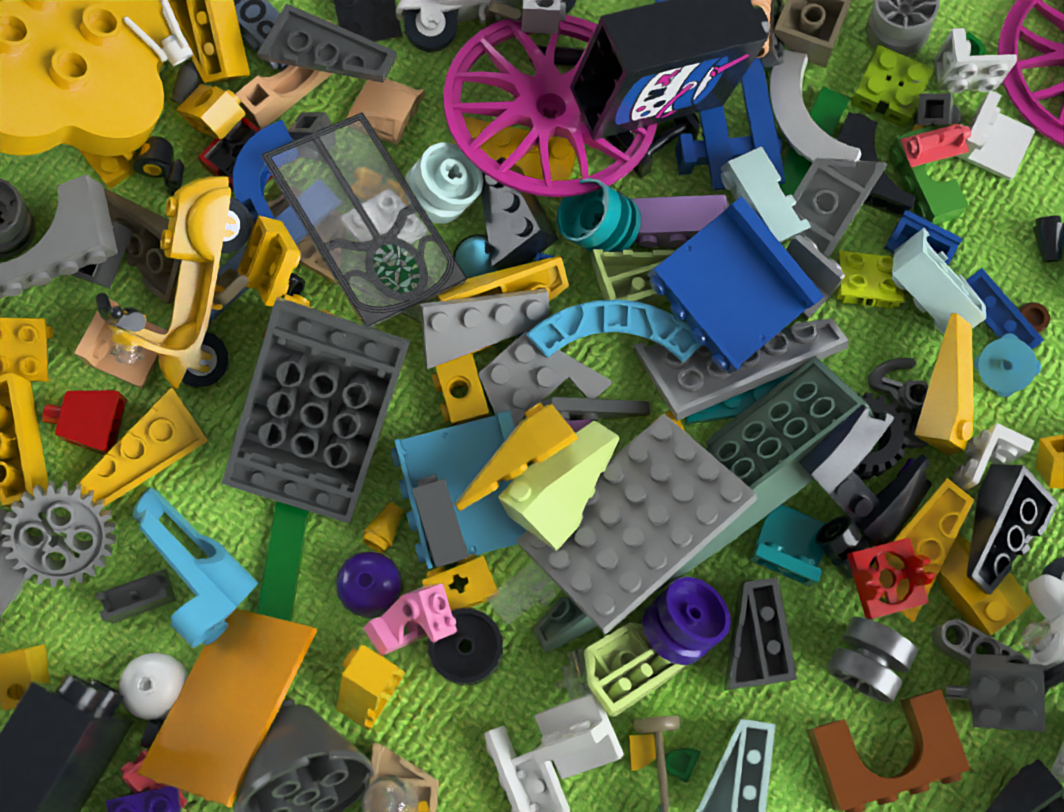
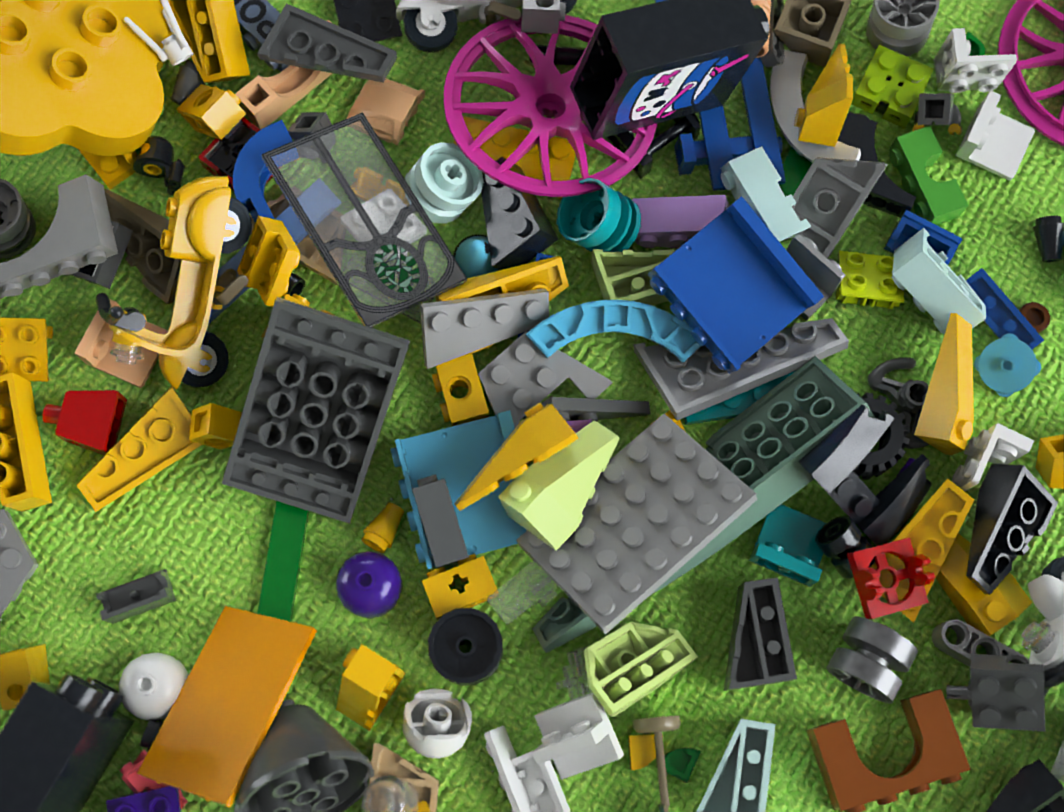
(34, 551): light grey gear -> none
(214, 425): none -> yellow brick
(216, 581): medium azure panel -> none
(421, 611): bright pink tile -> none
(436, 723): none -> white cylinder
(686, 621): dark purple wheel -> none
(827, 102): none -> yellow wedge
(936, 144): coral hinge -> none

